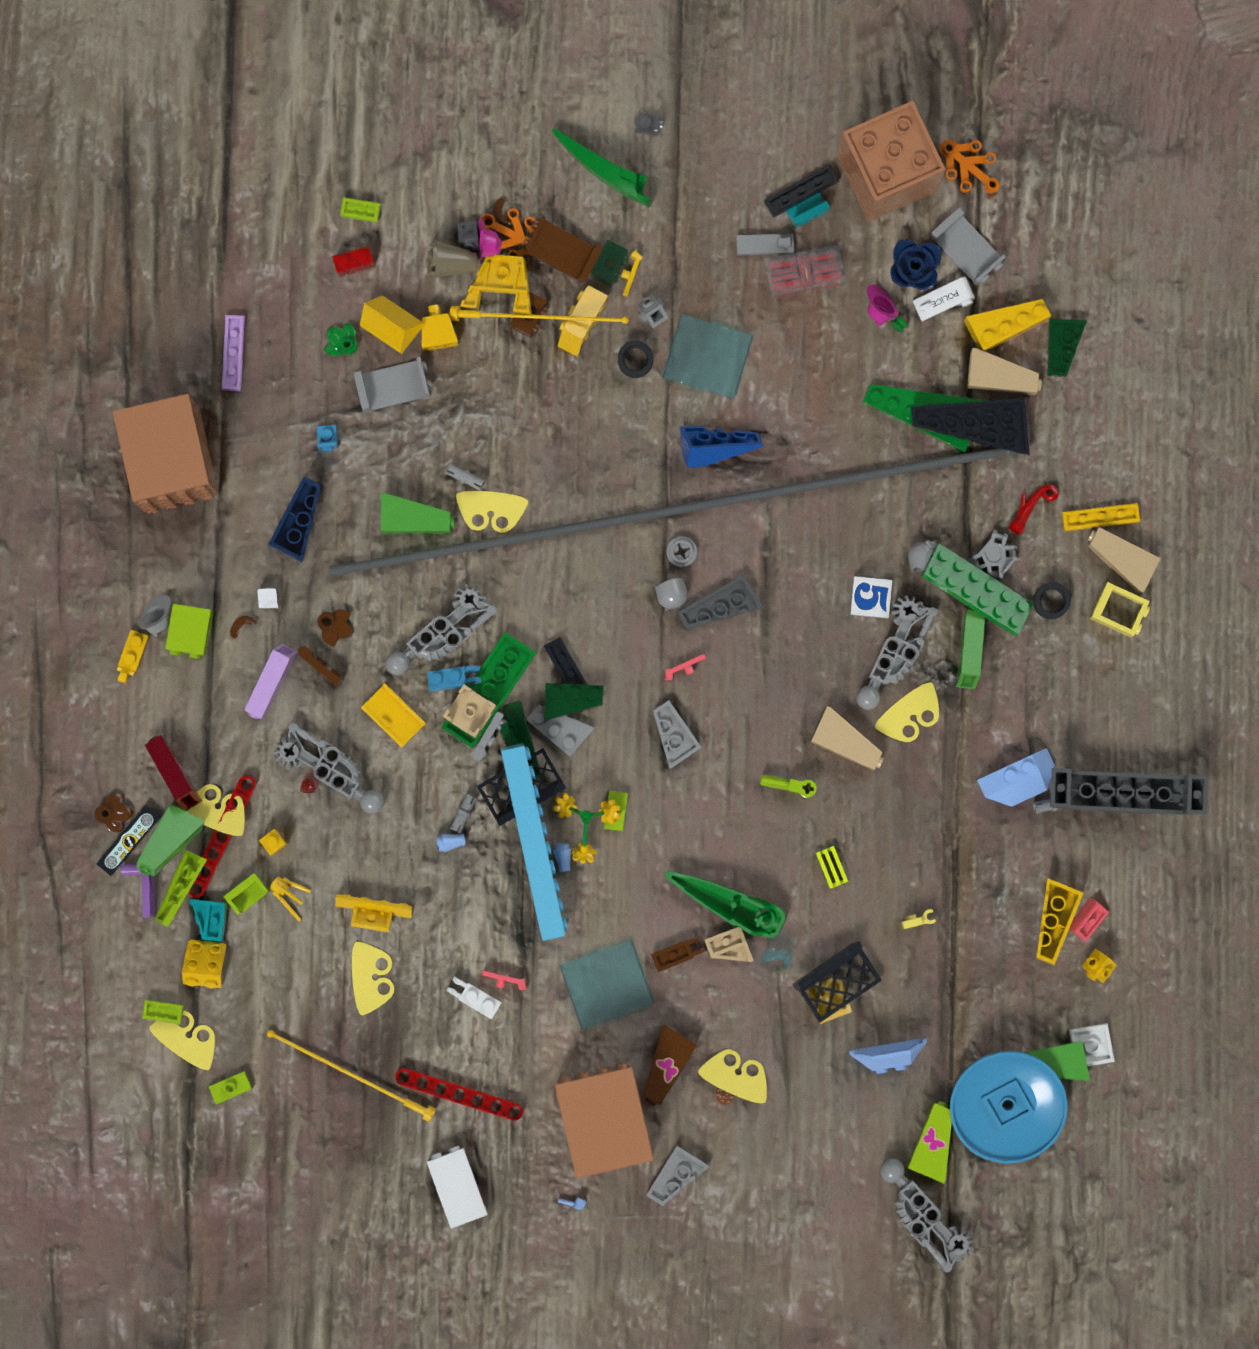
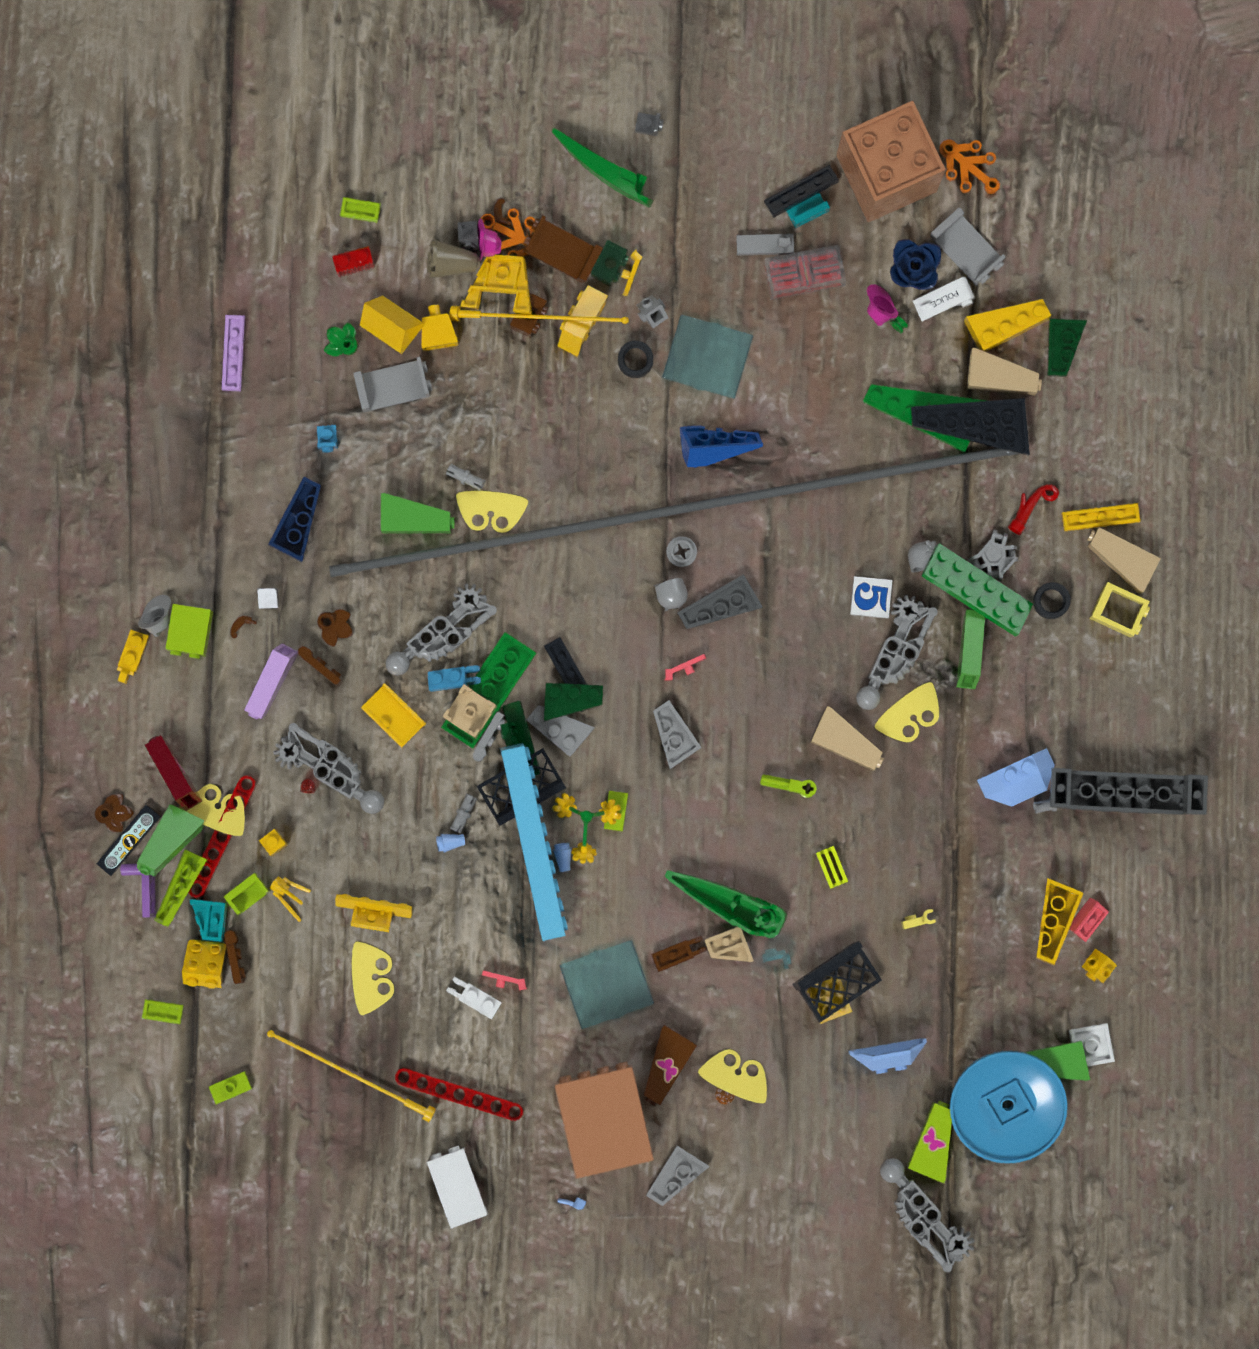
(165, 453): nougat container -> none
(190, 1049): light yellow piece -> none
(234, 956): none -> reddish brown hinge

